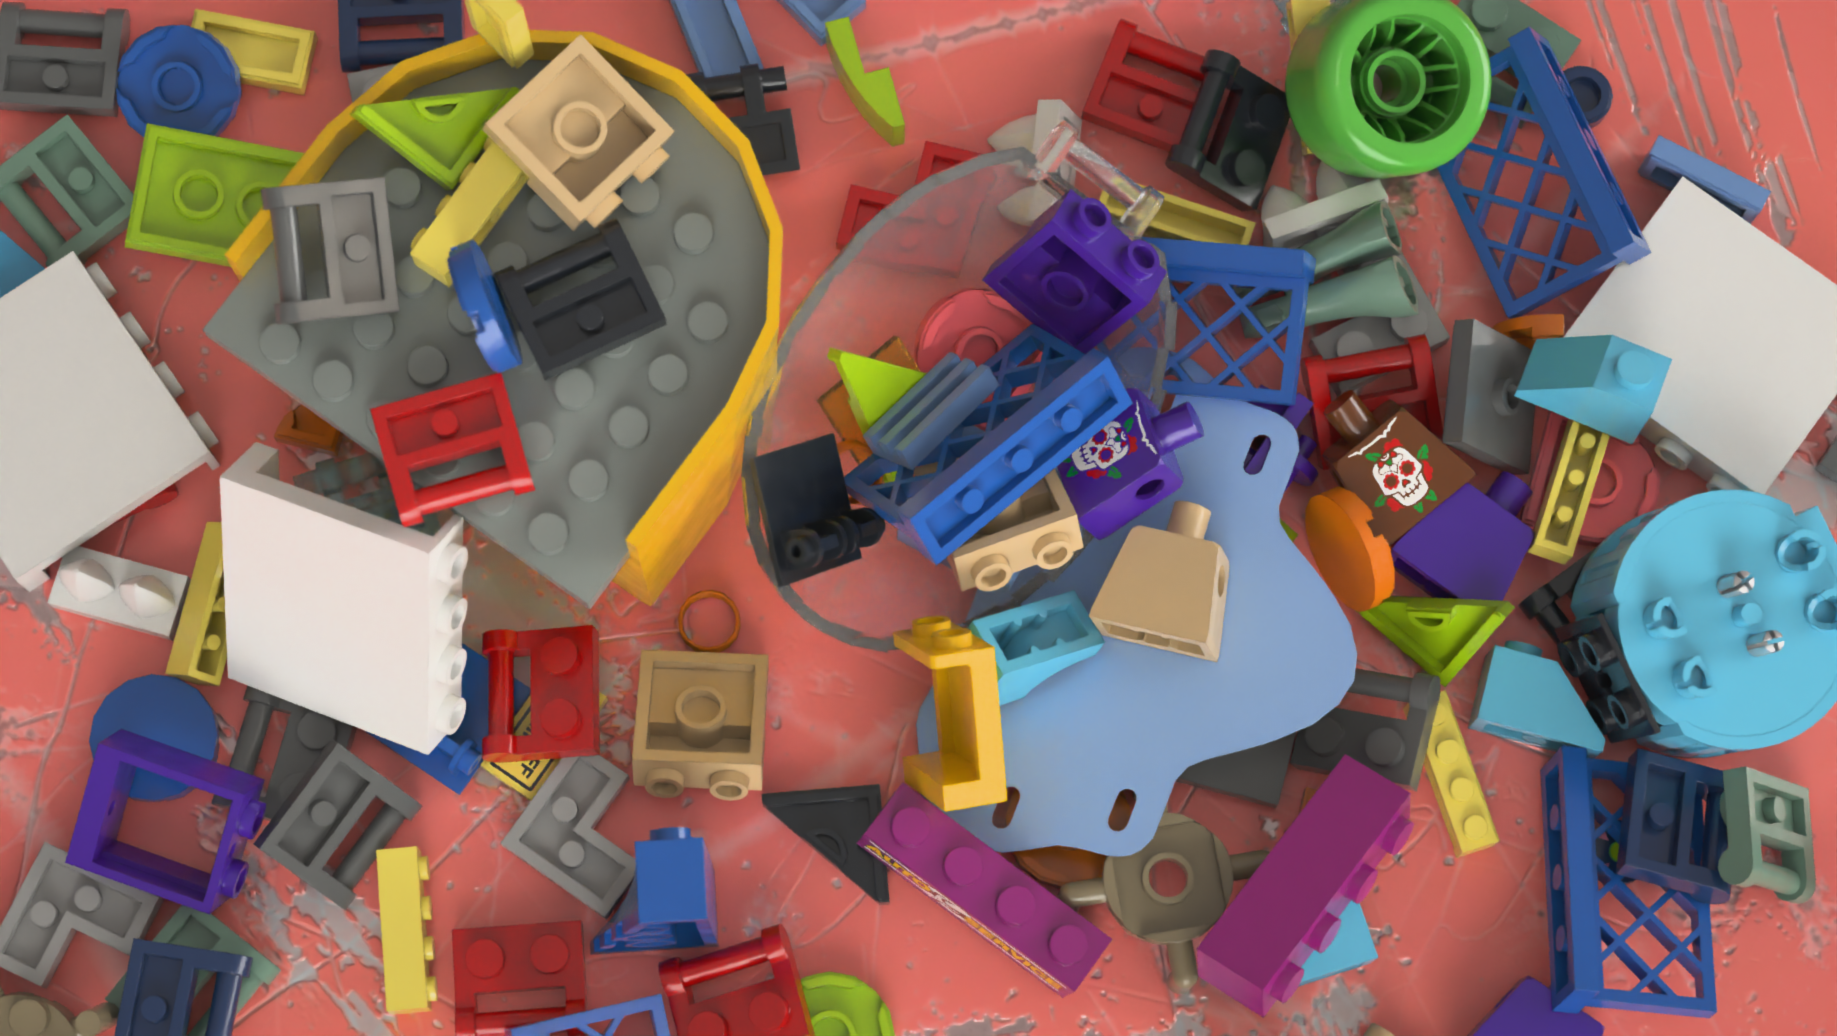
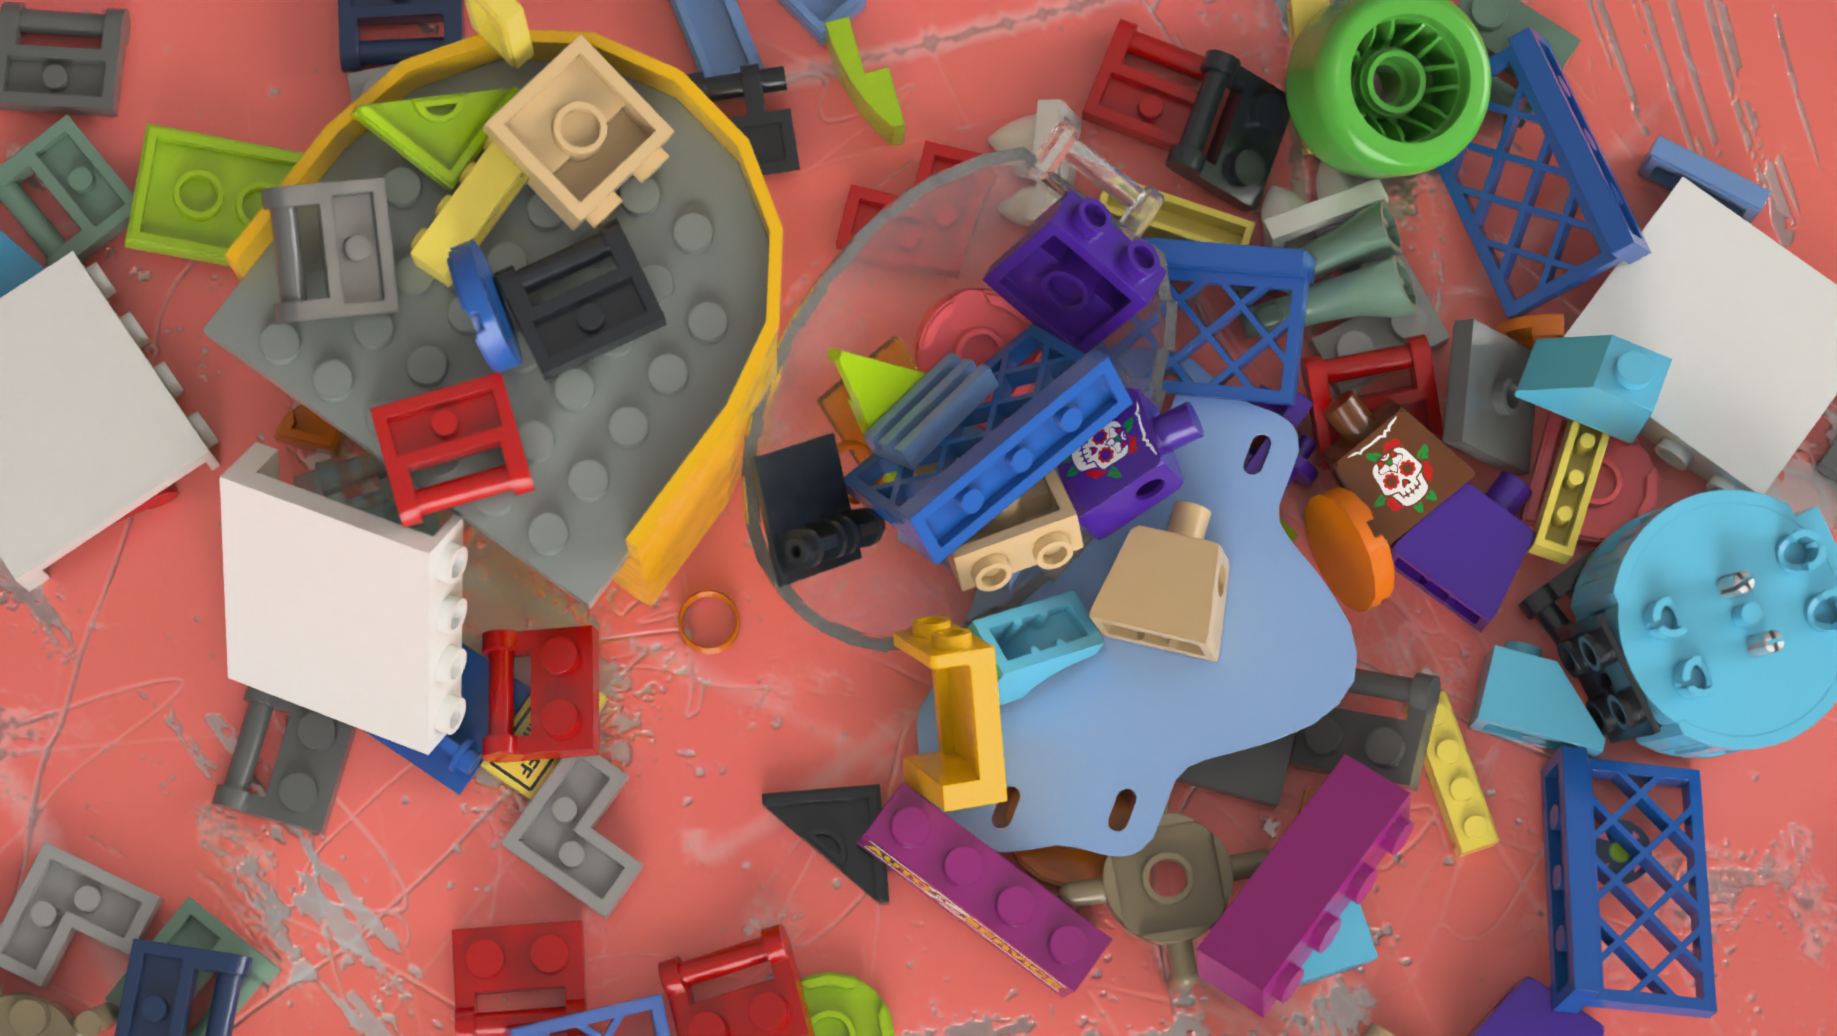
(104, 803): dark purple window -> none
(120, 592): white tile -> none
(164, 712): blue tile -> none
(179, 81): blue tile -> none
(200, 639): light yellow piece -> none
(264, 51): light yellow tile -> none
(323, 813): dark grey plate -> none
(404, 930): light yellow piece -> none
(668, 900): blue wedge -> none
(700, 723): tan plate -> none
(1438, 631): lime tile -> none
(1591, 92): dark blue tile -> none
(1660, 824): dark blue plate -> none
(1769, 814): sand green plate -> none

